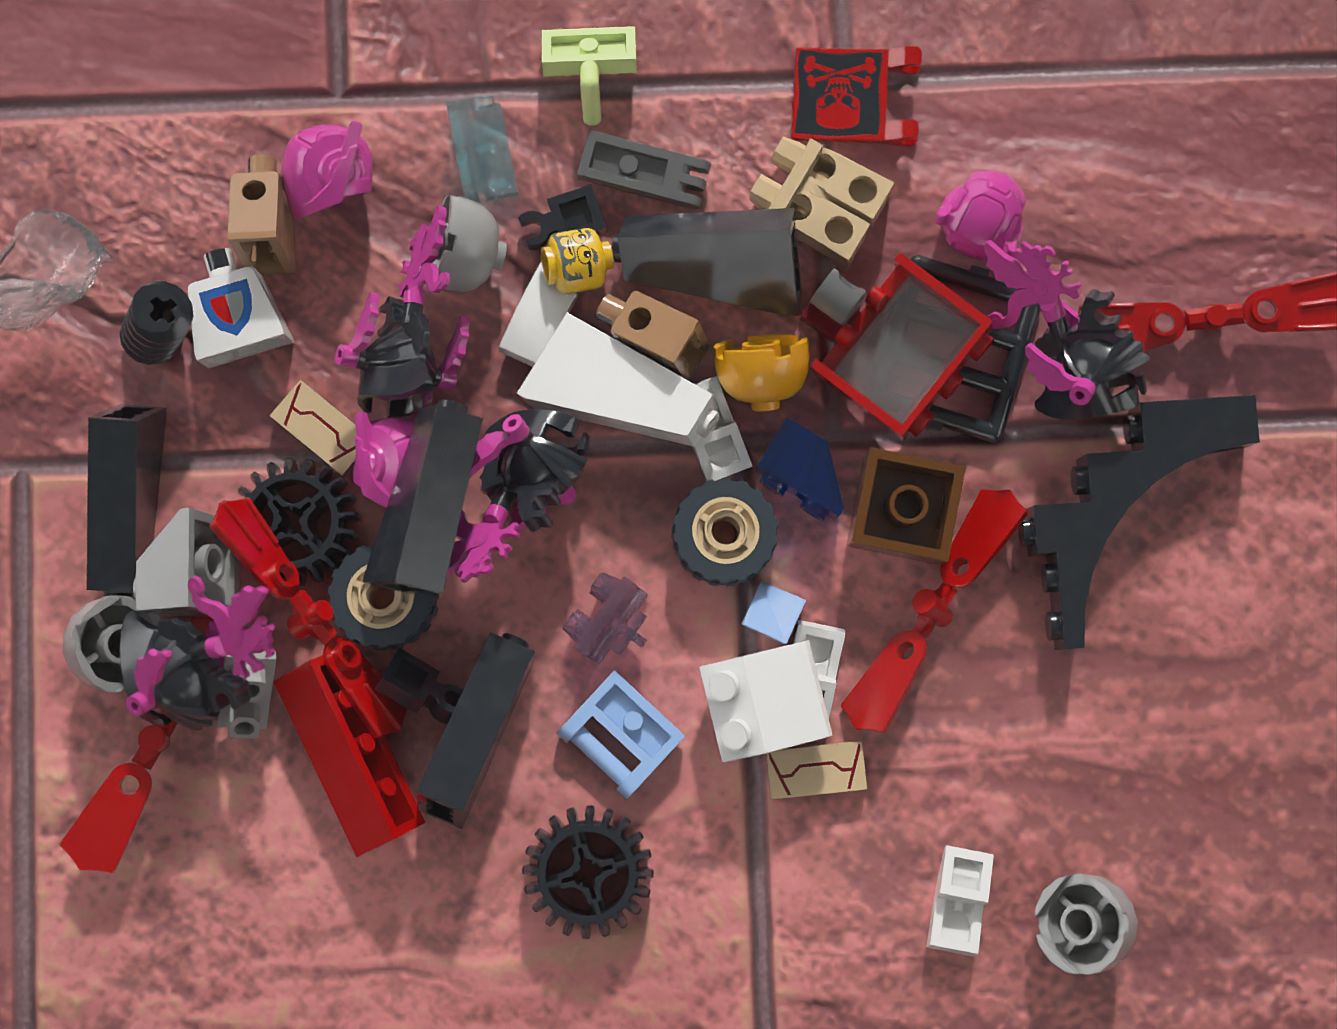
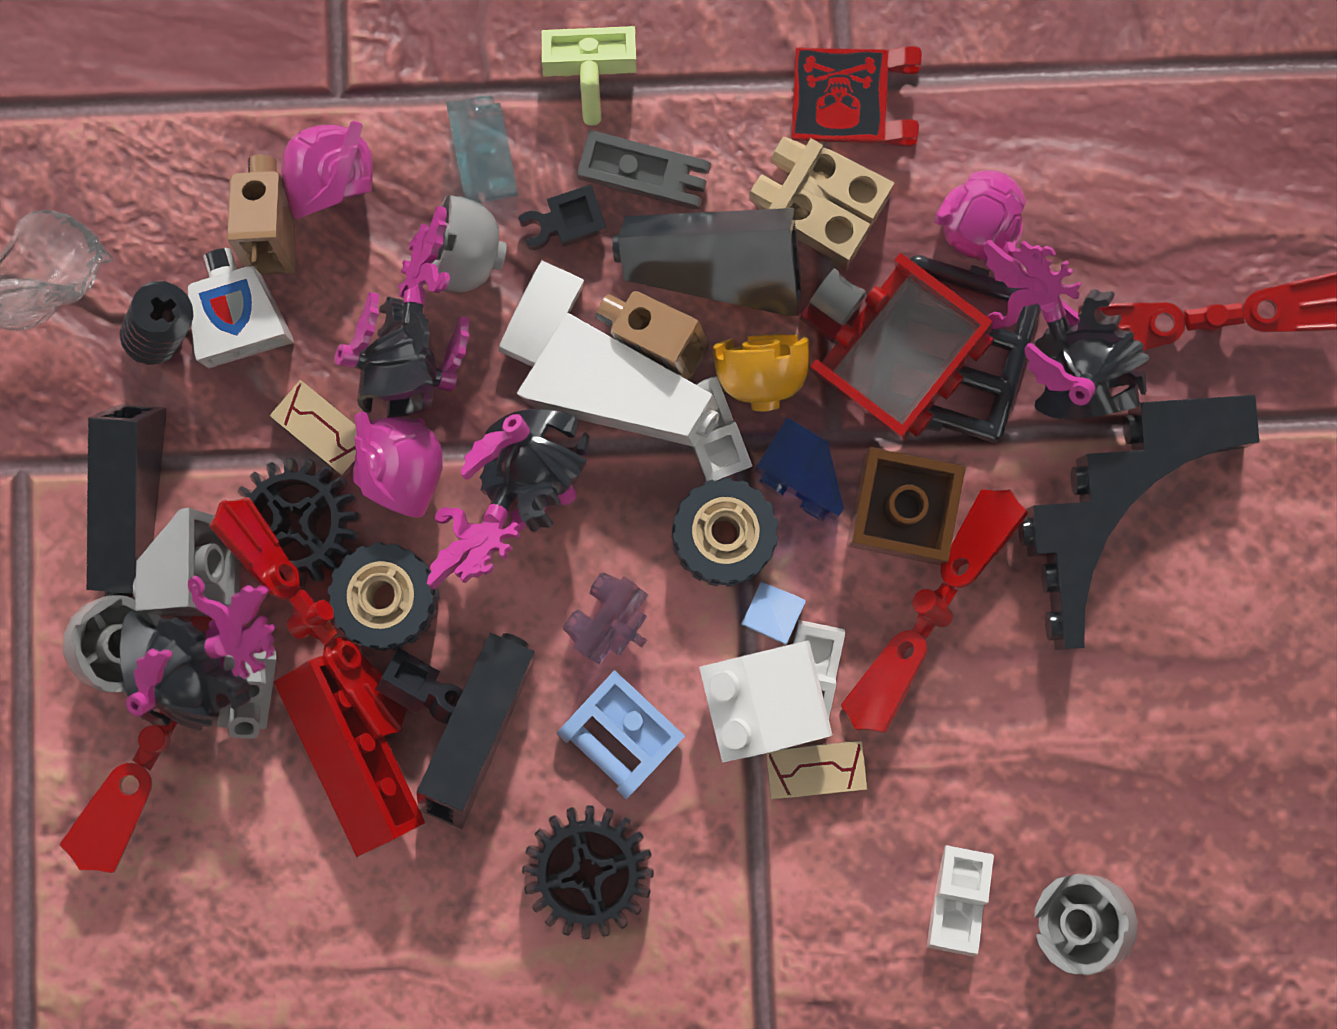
(426, 502): black slope -> none
(576, 260): yellow head -> none

